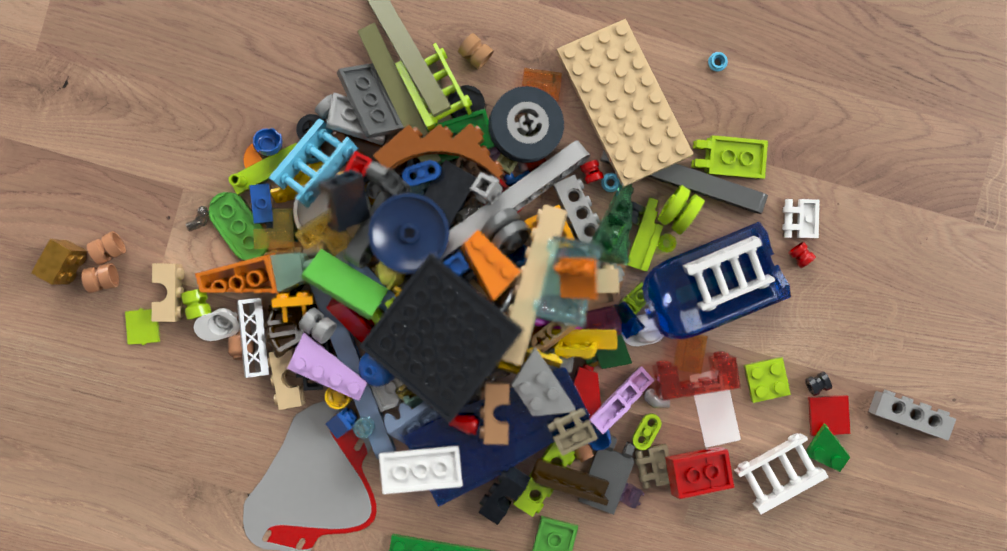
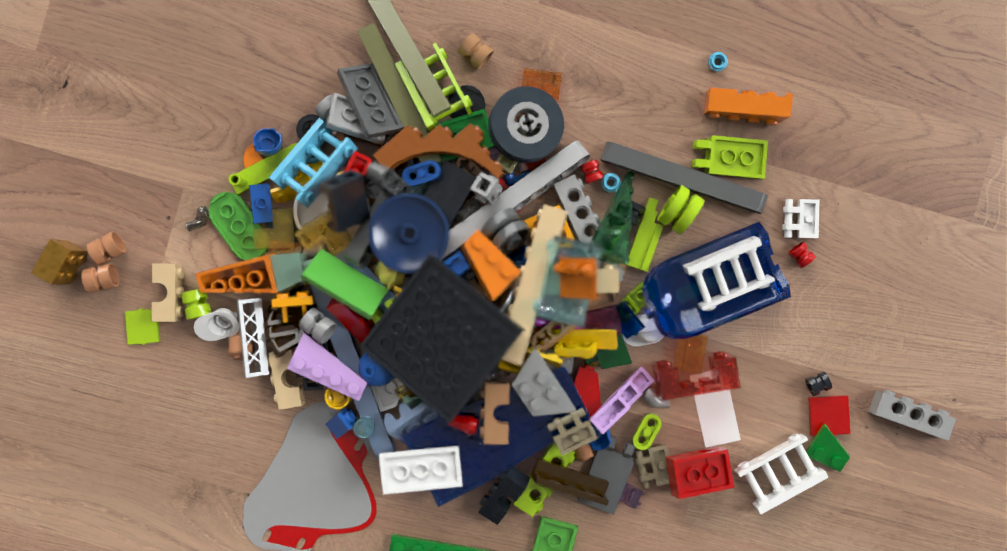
(624, 102): tan plate -> none
(671, 239): clear neon green plate -> none
(748, 105): none -> orange wedge
(767, 379): lime plate -> none

